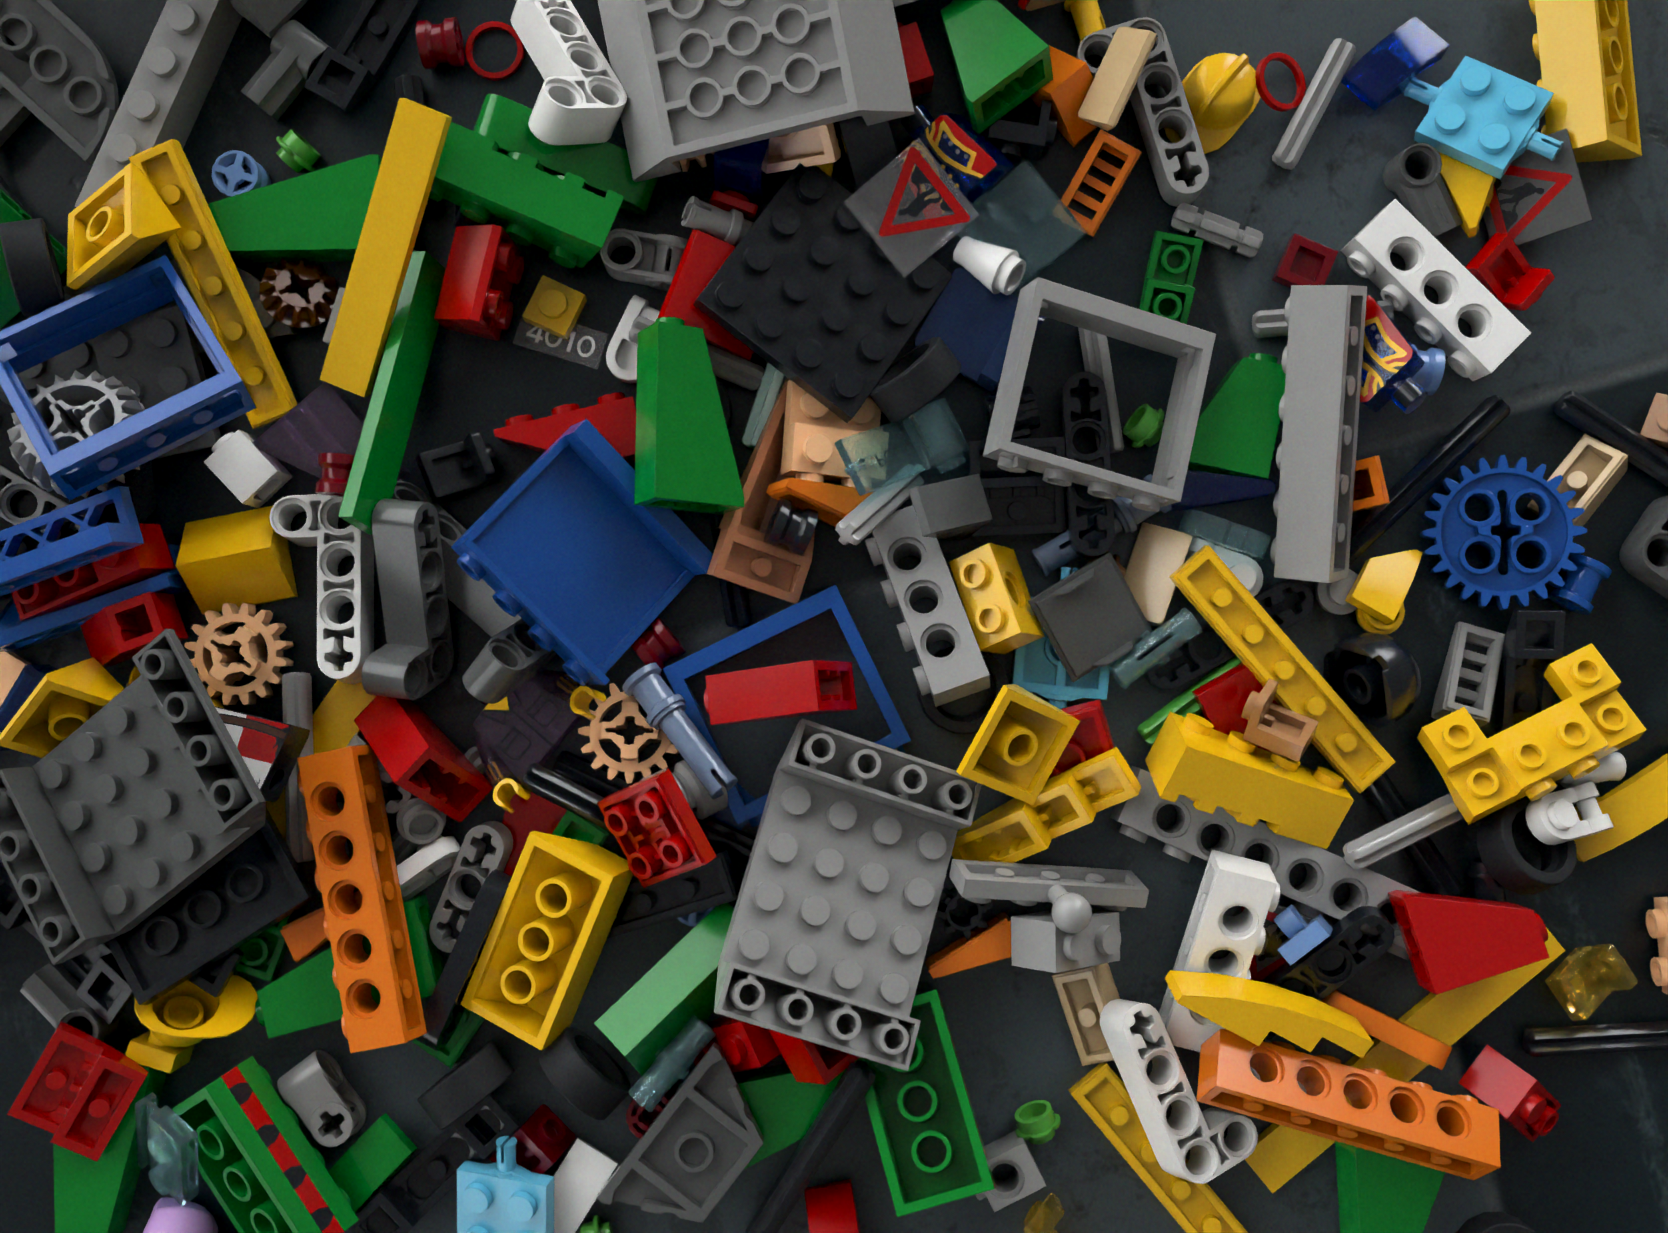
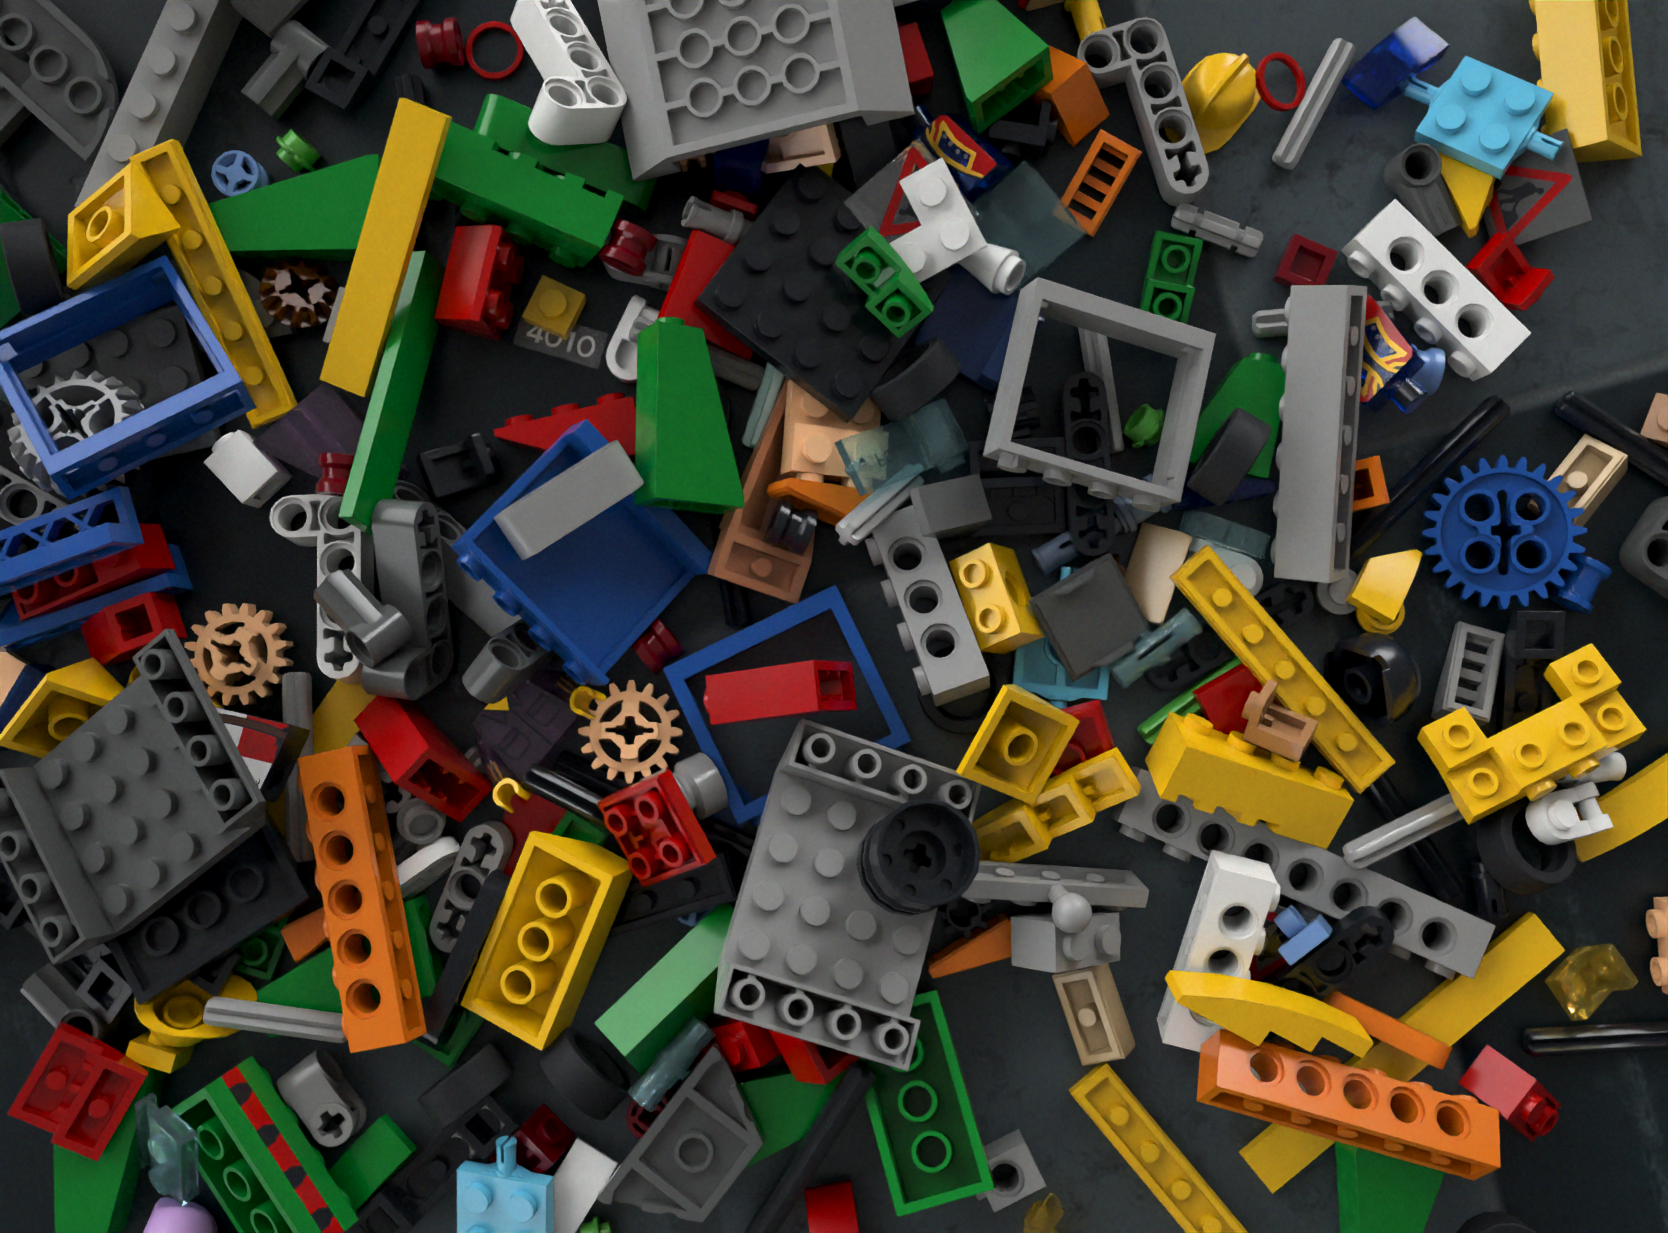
(235, 561): yellow slope -> none
(274, 1019): none -> light grey axle
(369, 627): none -> dark grey piece
(569, 500): none -> light grey beam
(628, 248): none -> dark red wheel
(667, 713): sand blue pin -> none
(883, 275): none -> green slope
(941, 846): none -> black wheel
(946, 227): none -> white plate
(1036, 1122): bright green plate -> none
(1117, 77): tan slope -> none
(1134, 1038): white beam -> none
(1229, 456): none -> black tyre
(1464, 938): red slope -> none

